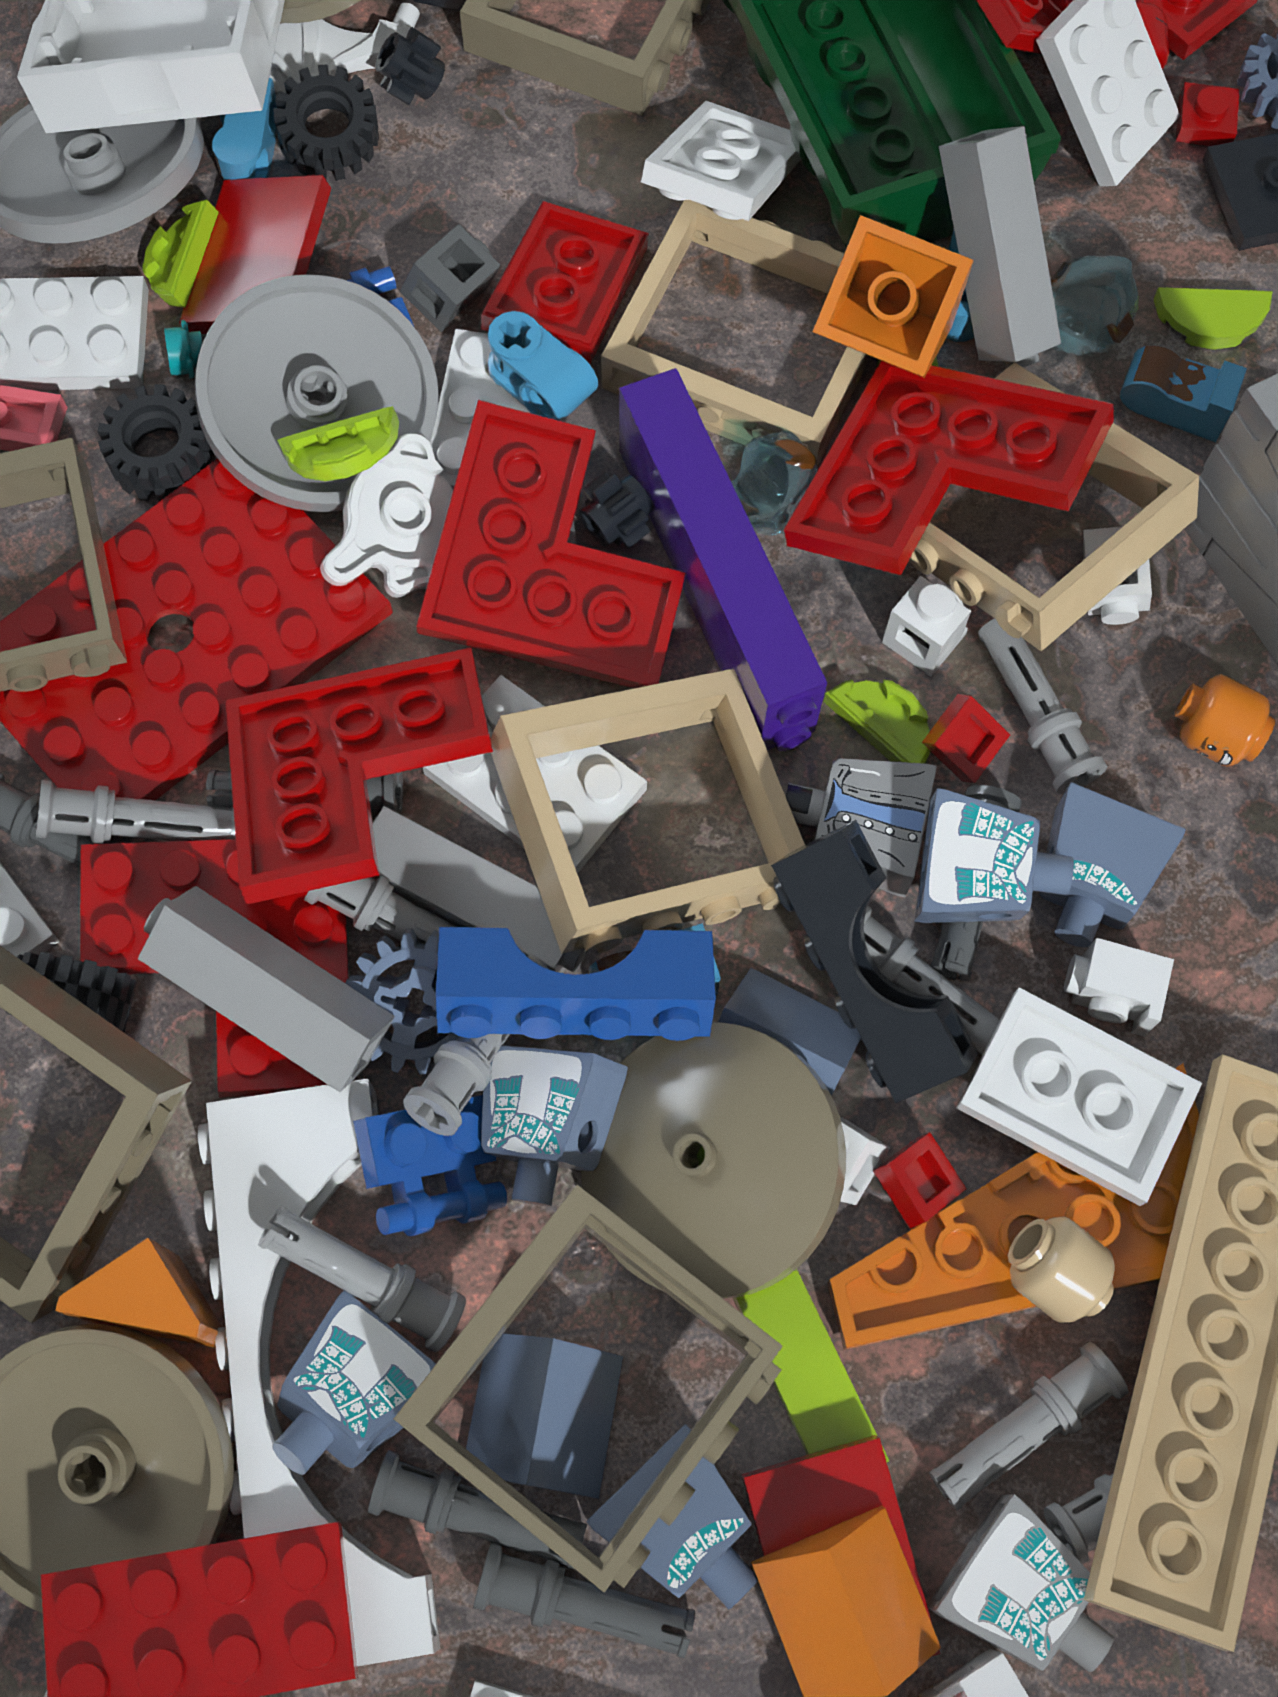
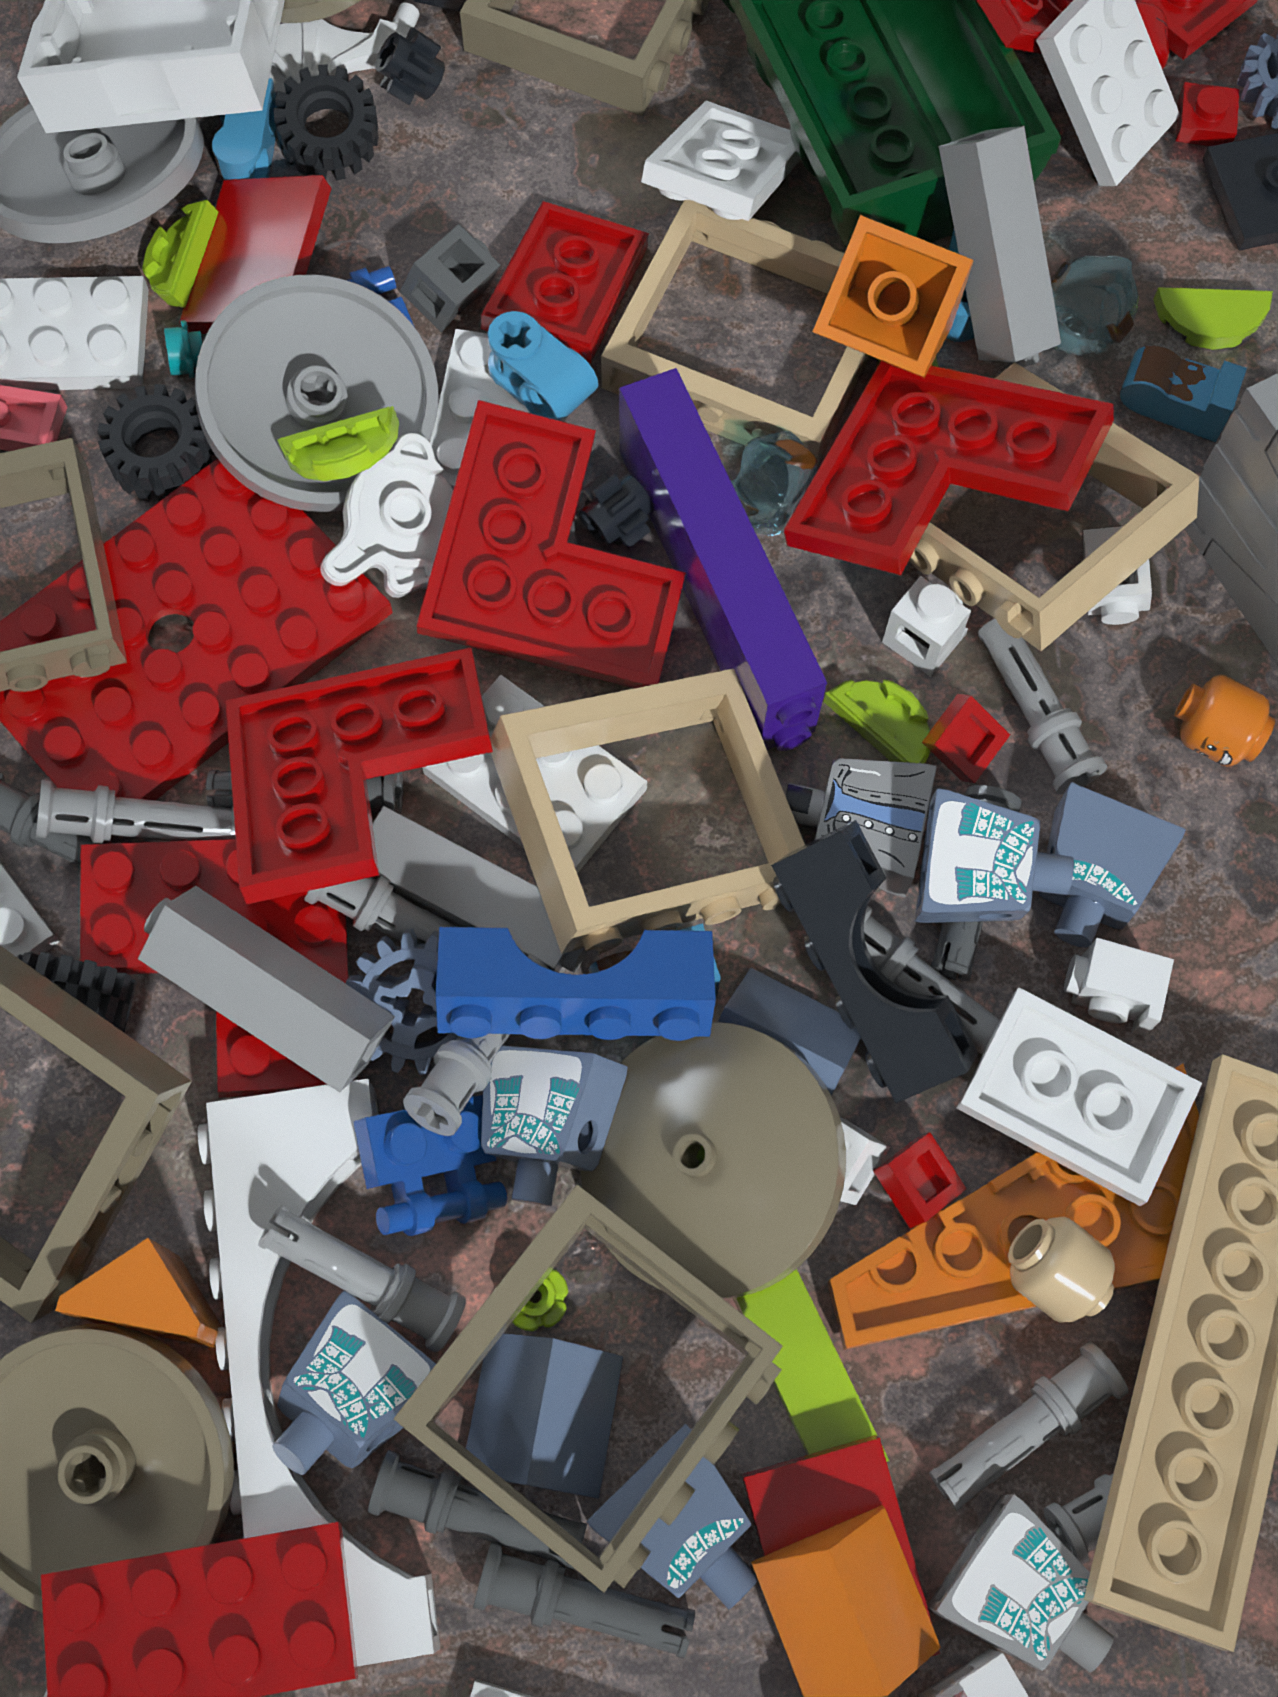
(550, 1307): none -> lime plate

